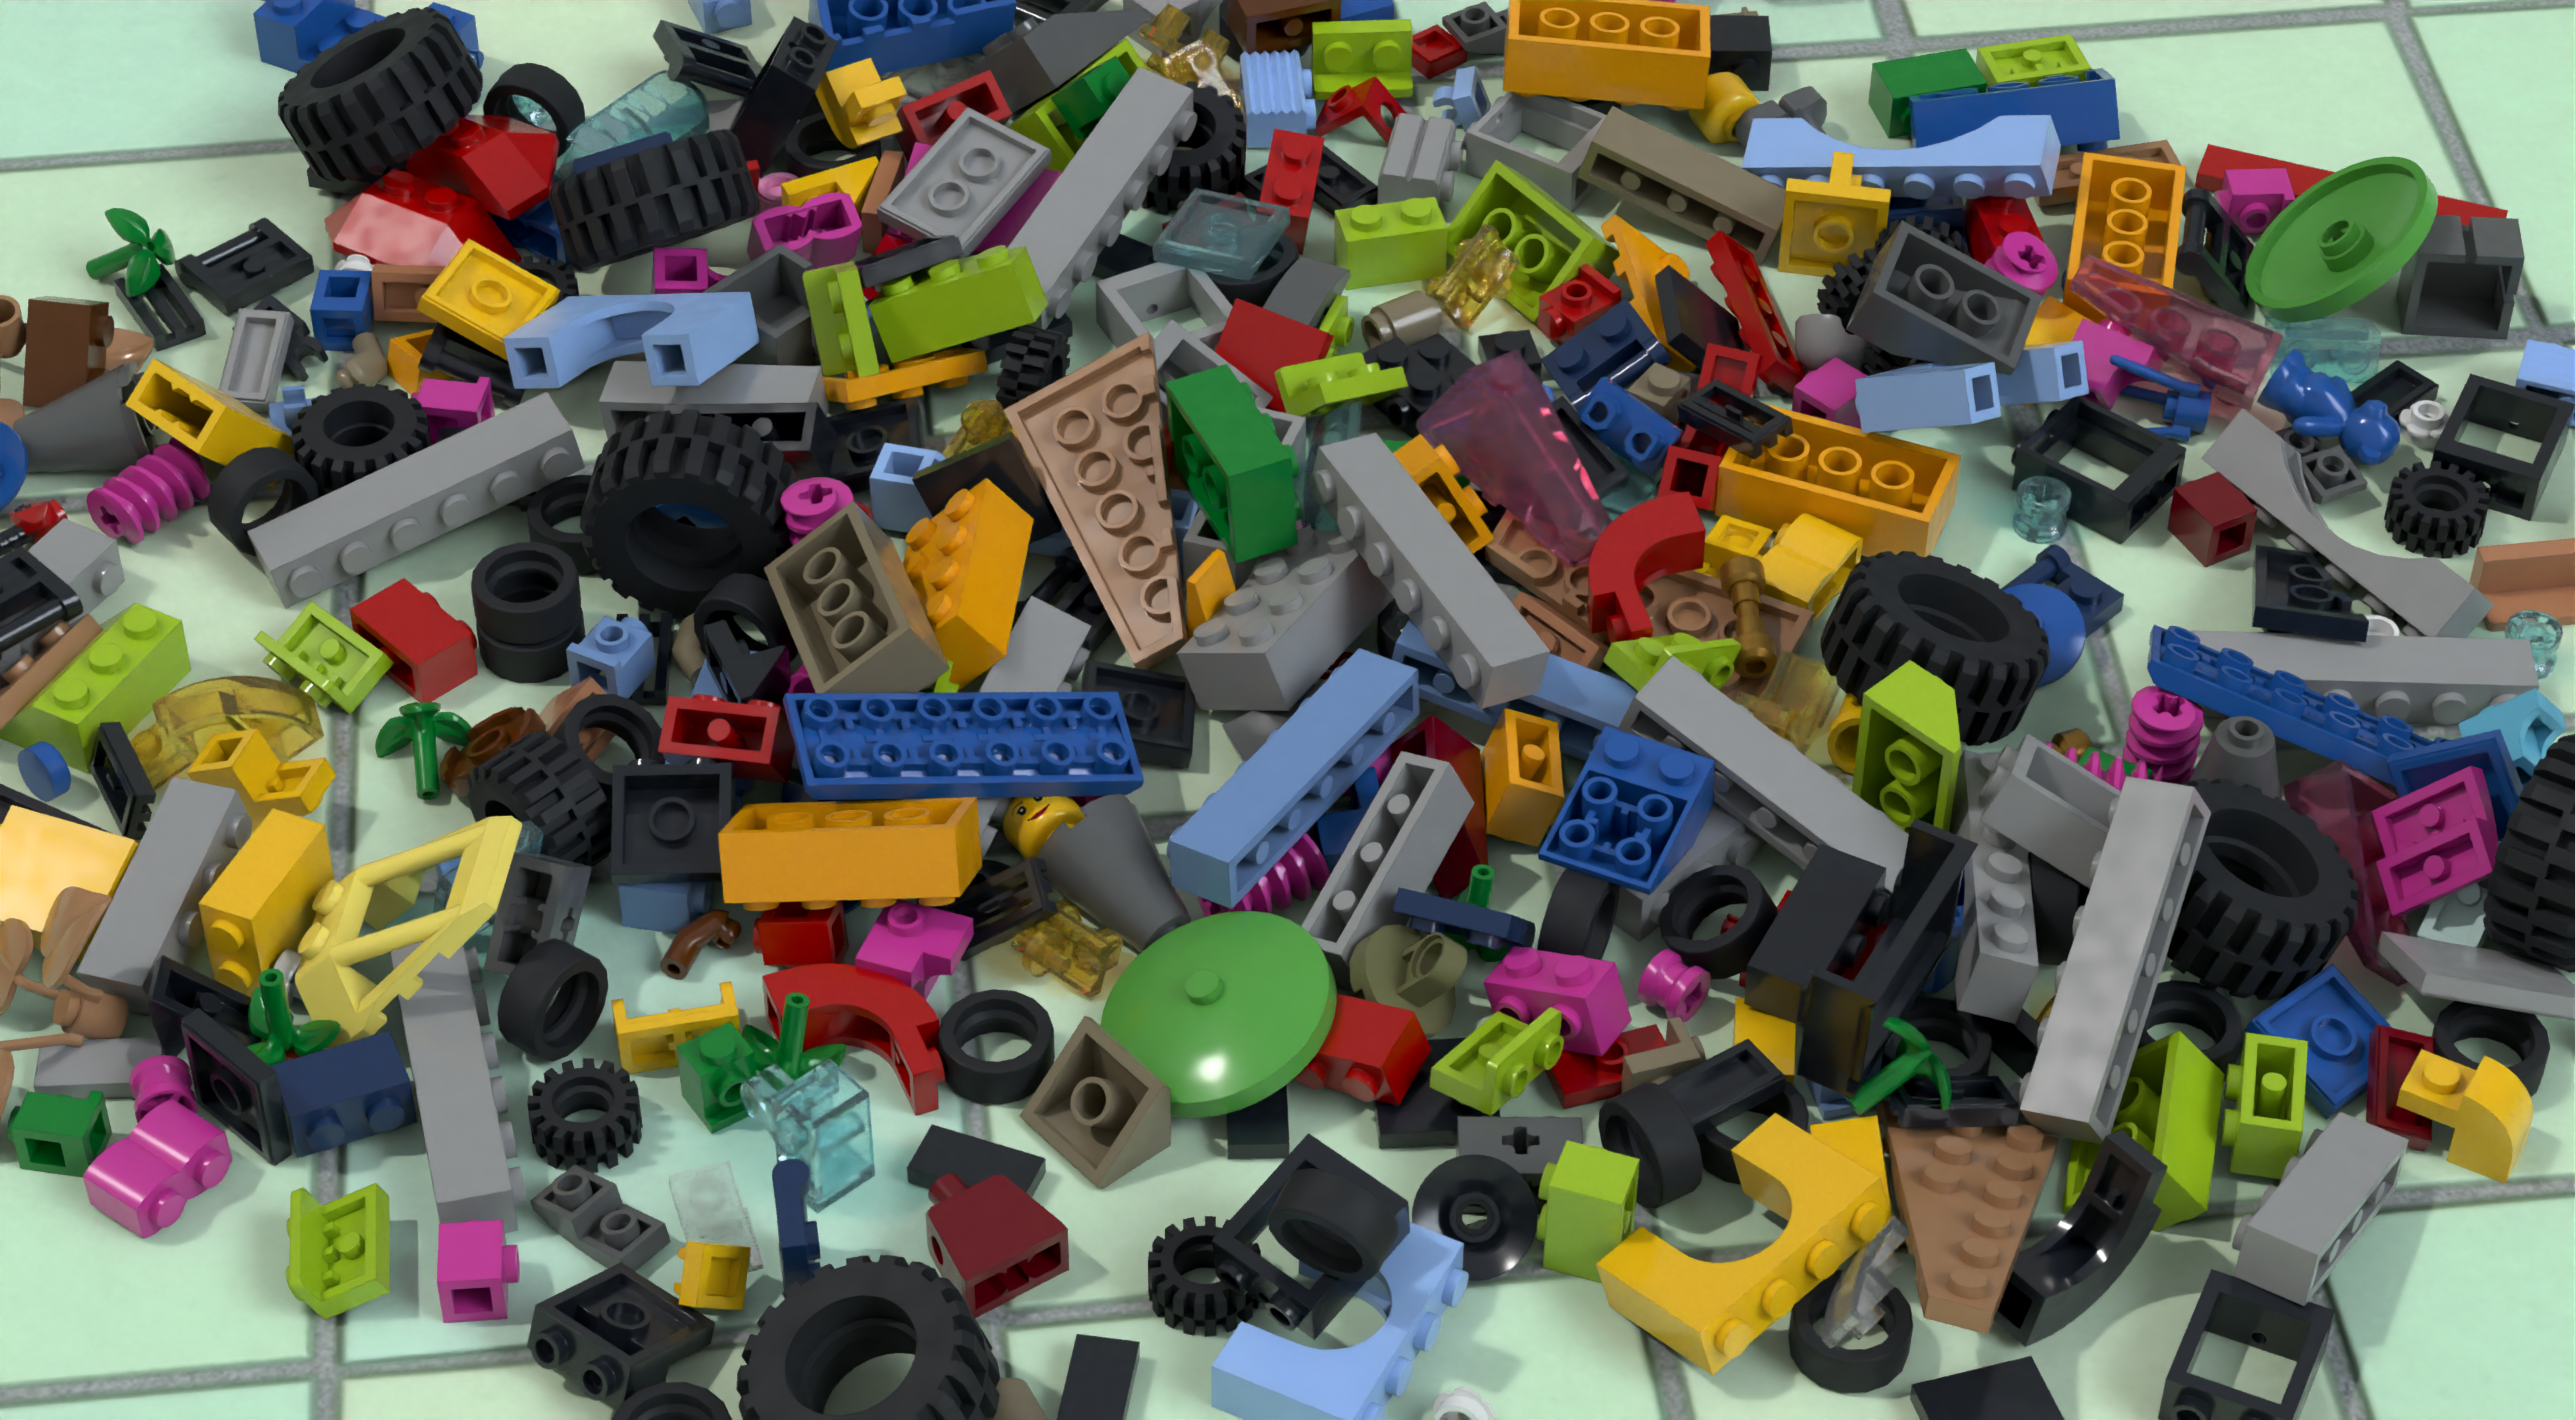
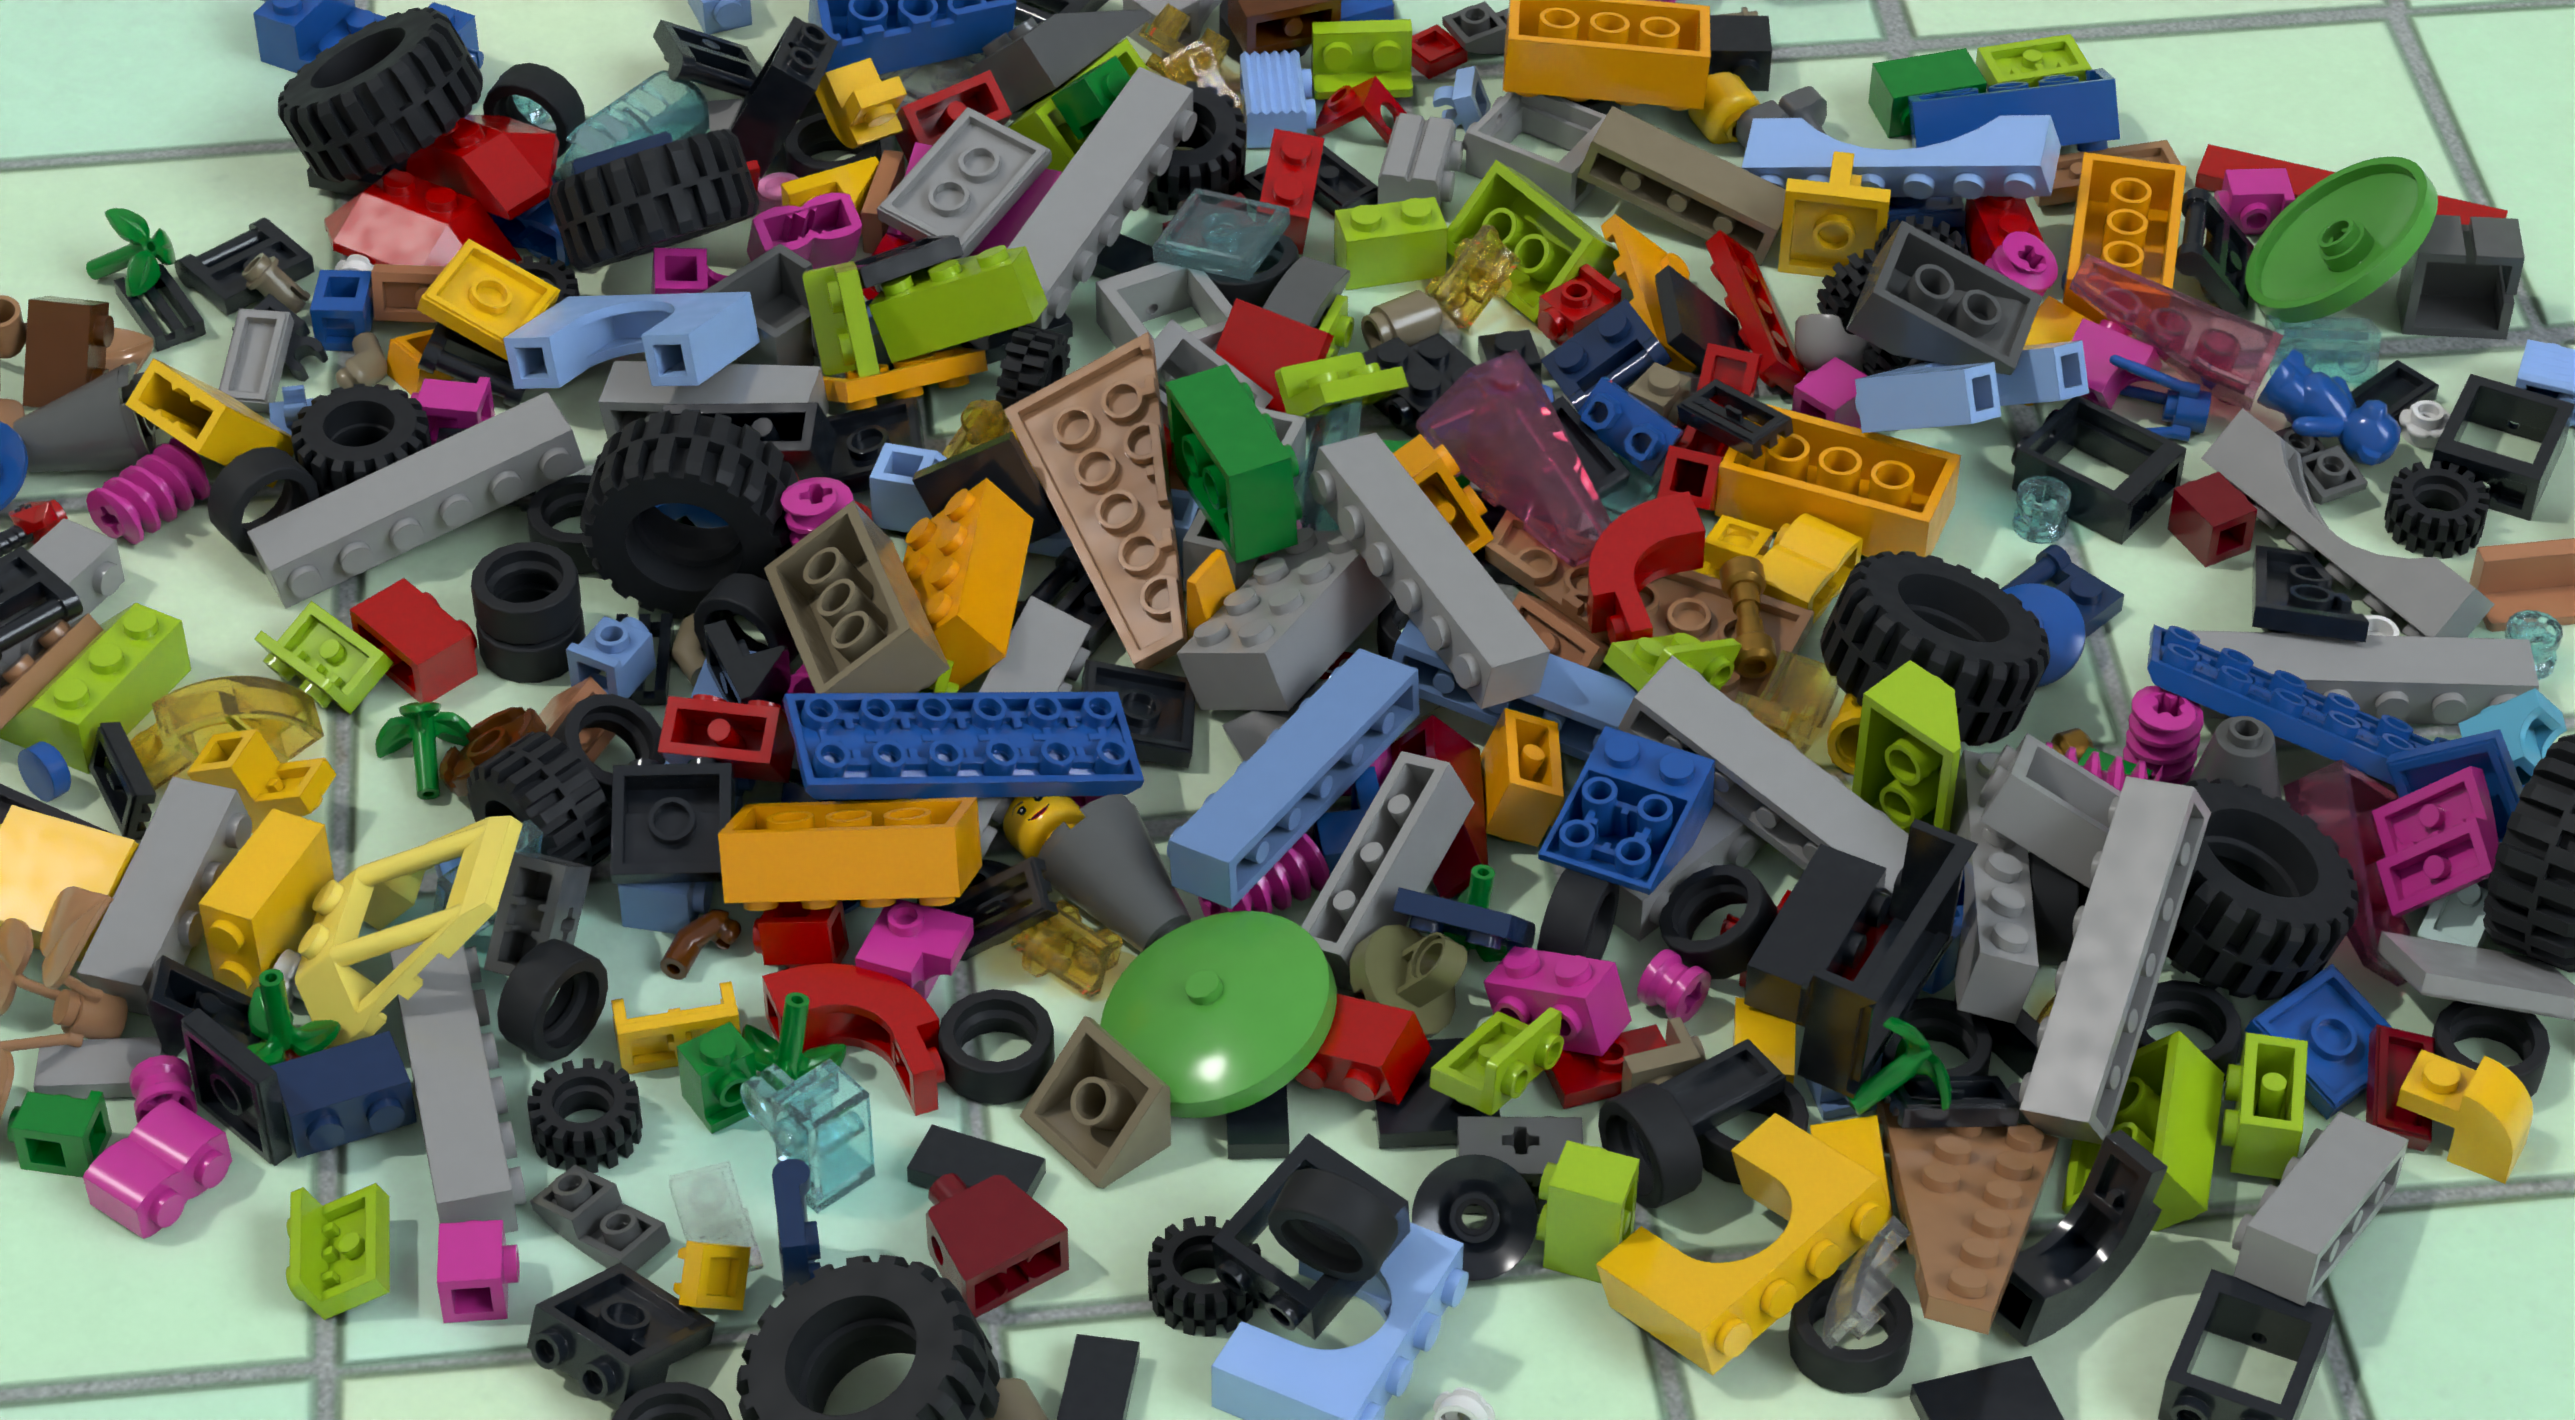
(270, 279): none -> dark tan pin

